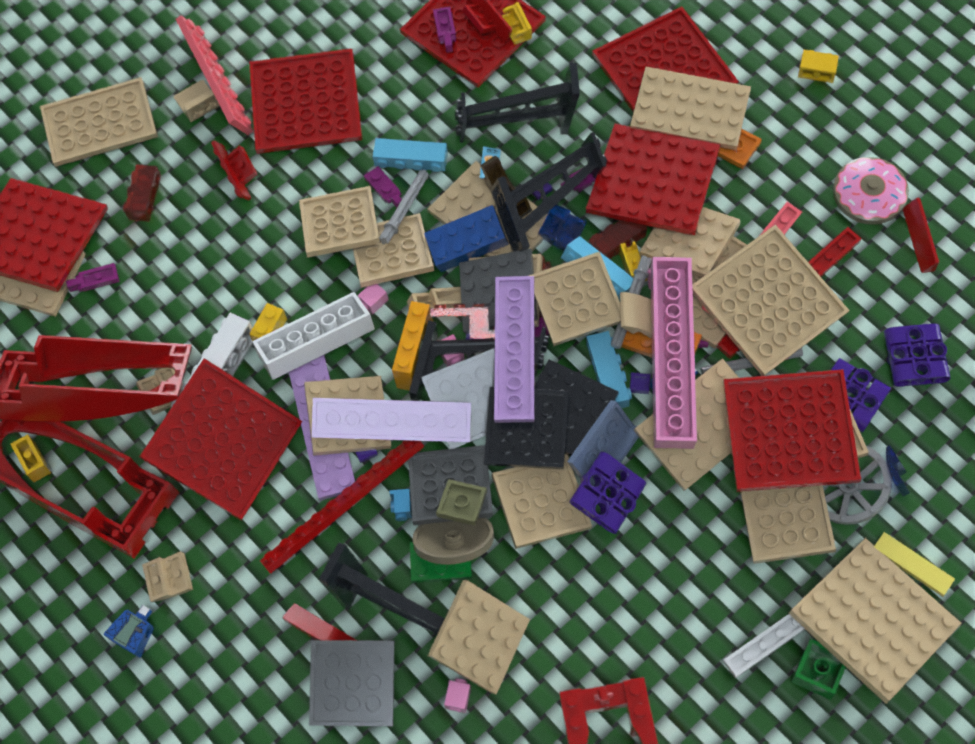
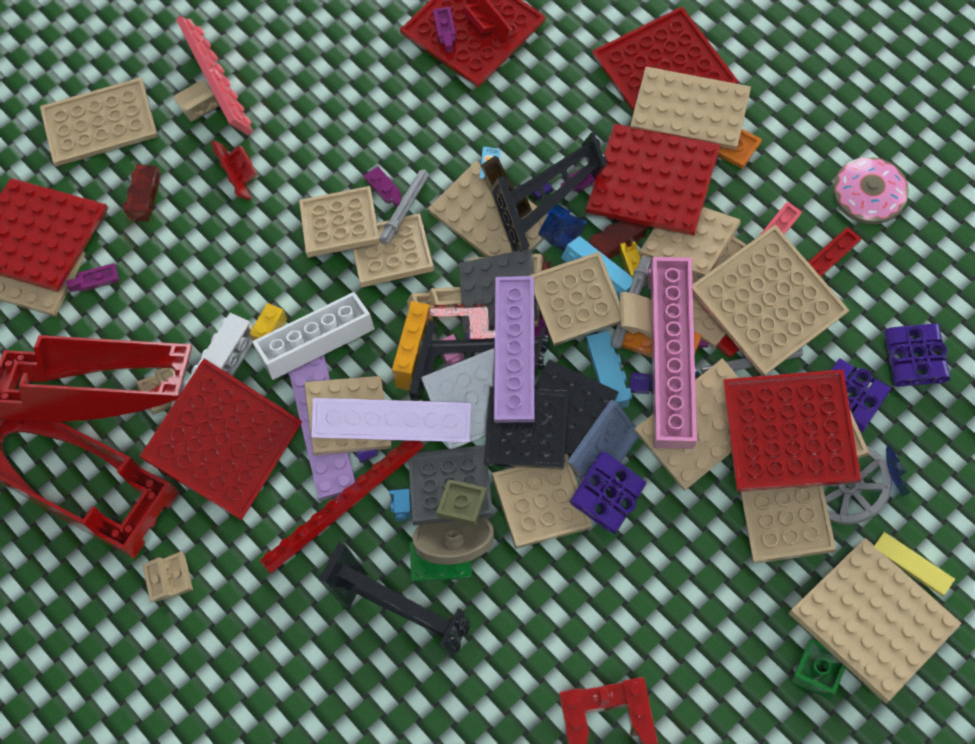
(30, 458): yellow brick -> none
(131, 631): torso -> none
(305, 101): red plate -> none
(313, 625): slope -> none
(352, 683): dark grey plate -> none
(373, 298): bright pink brick -> none
(410, 154): medium azure brick -> none
(457, 695): bright pink brick -> none
(466, 238): blue brick -> none
(479, 637): tan plate -> none
(518, 22): yellow hinge -> none
(566, 92): black piece -> none
(763, 645): white plate -> none
(818, 66): yellow brick -> none
(921, 236): red slope -> none

